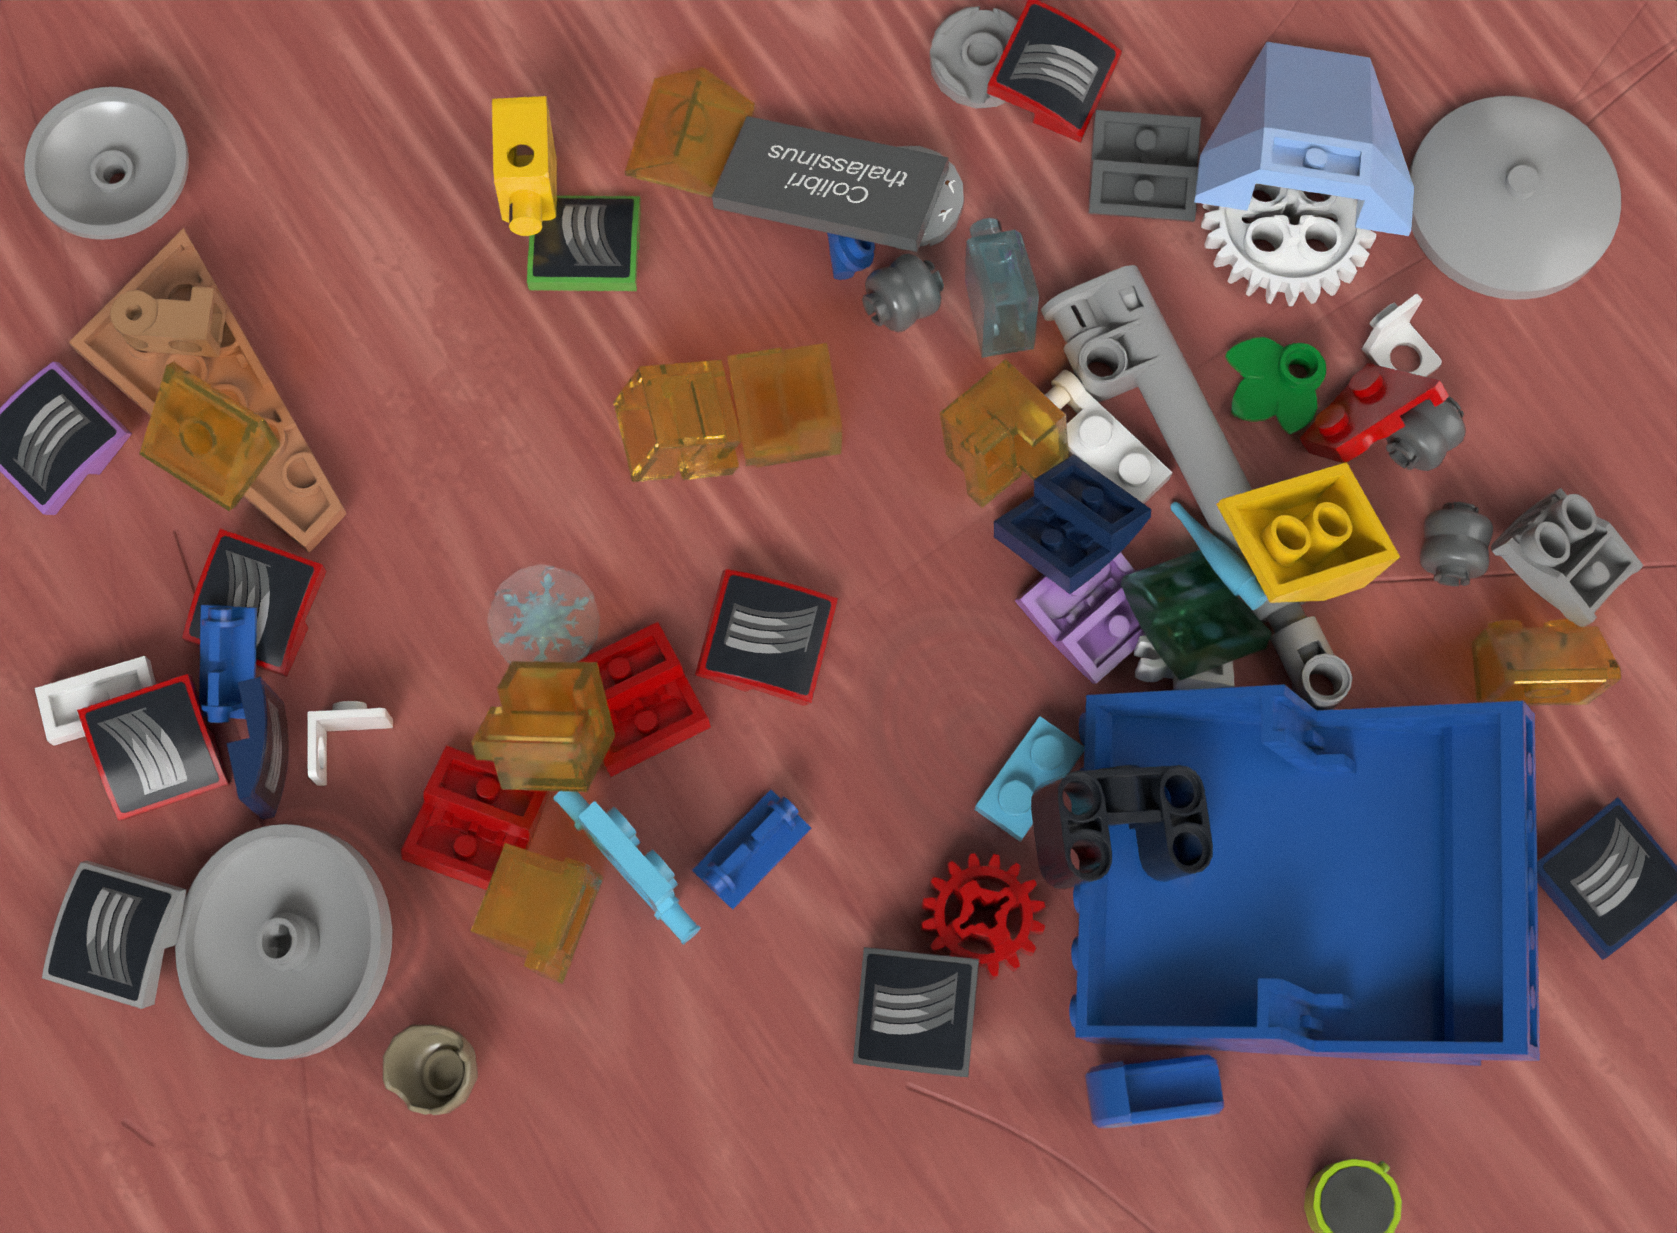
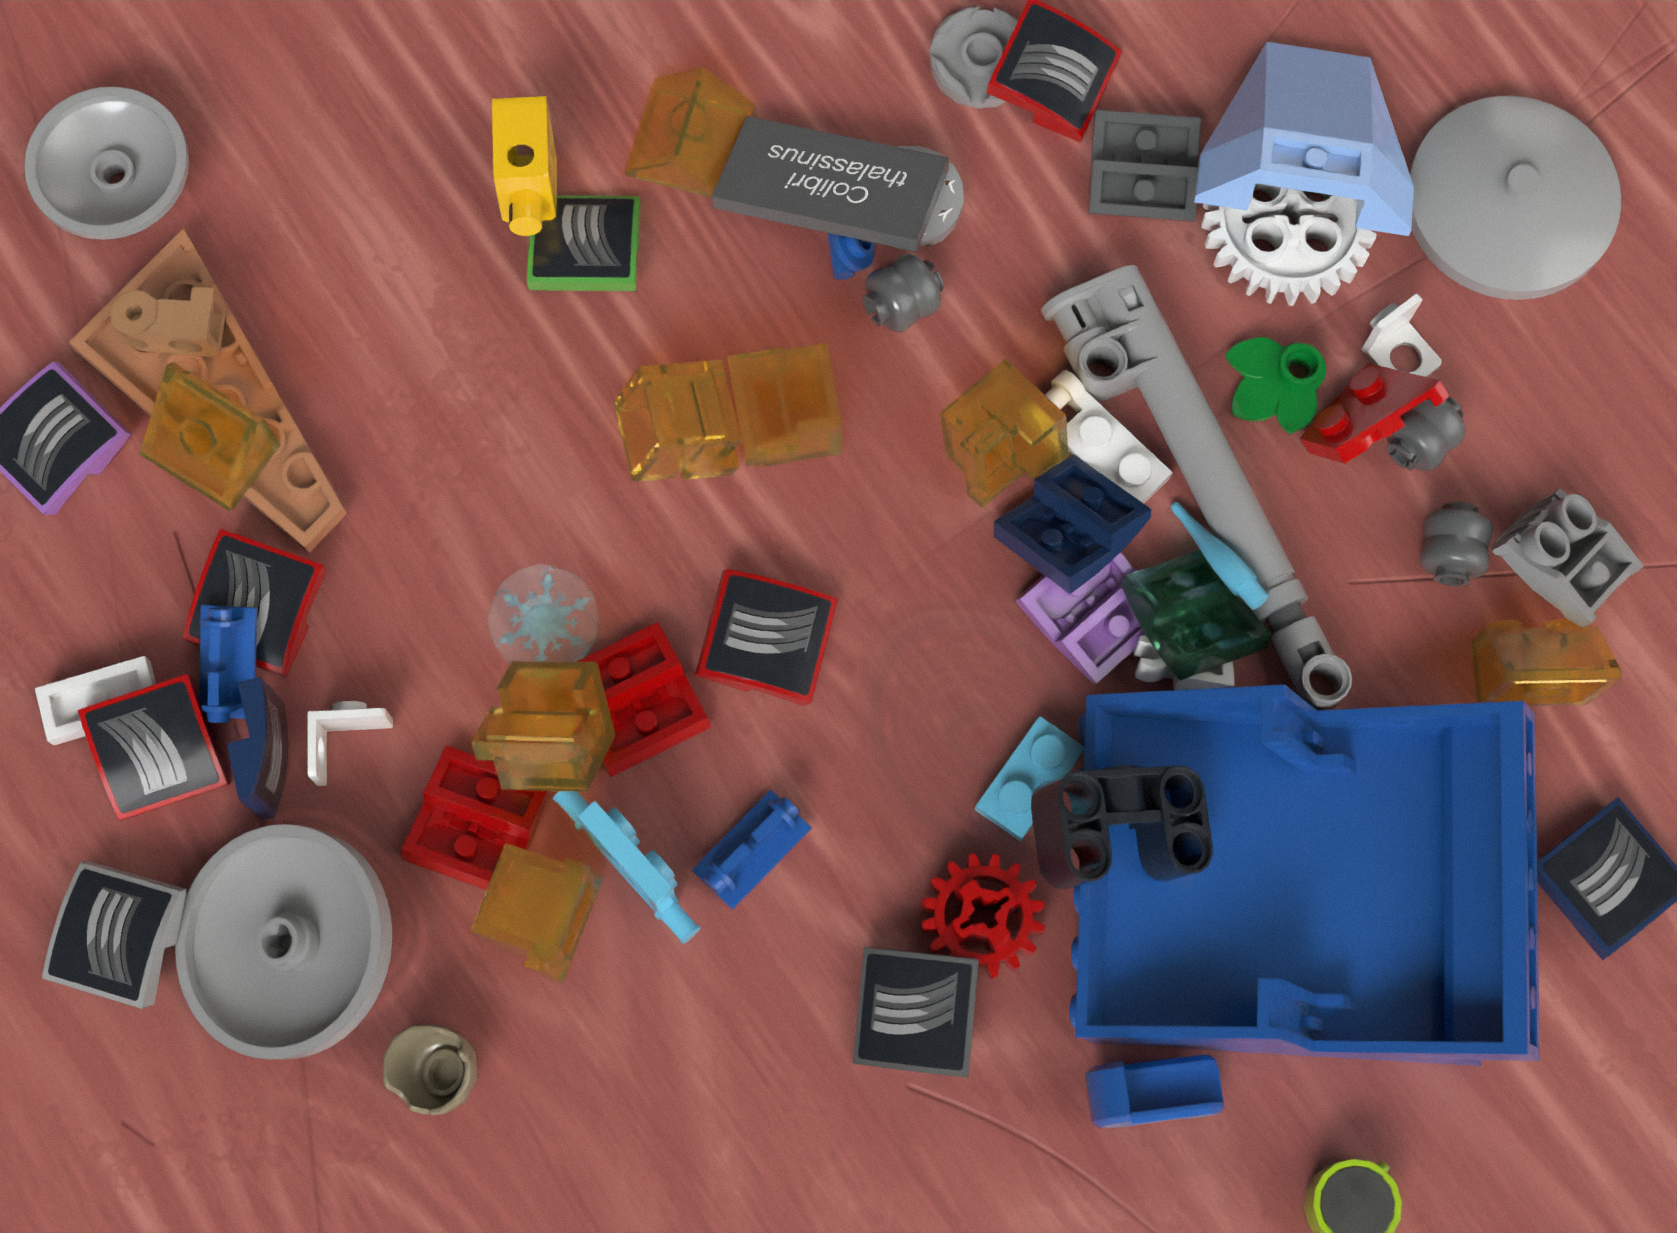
(1002, 277): clear light blue torso -> none
(1310, 535): yellow slope -> none

